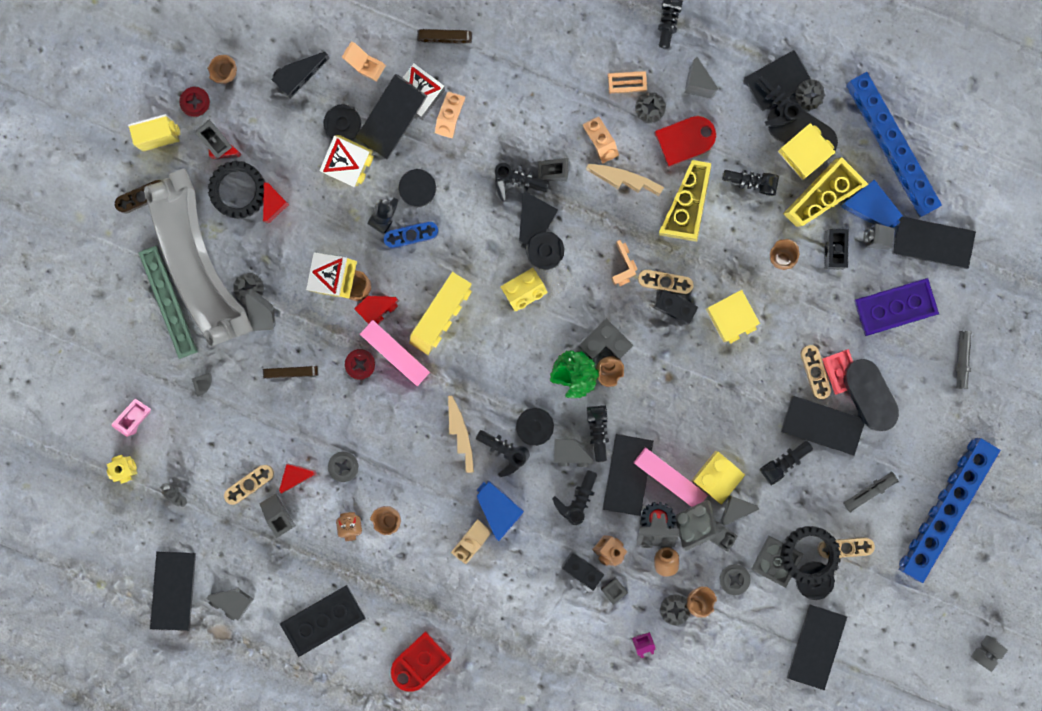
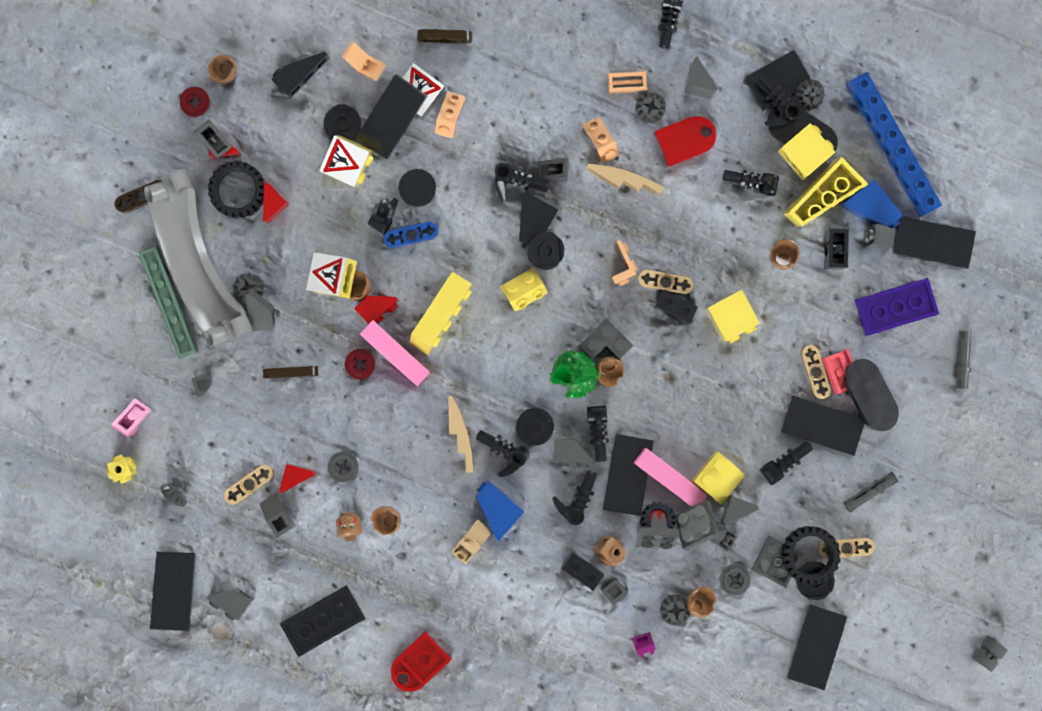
(154, 132): light yellow piece -> none
(666, 562): medium nougat head -> none
(686, 211): light yellow wedge -> none
(988, 454): blue brick -> none

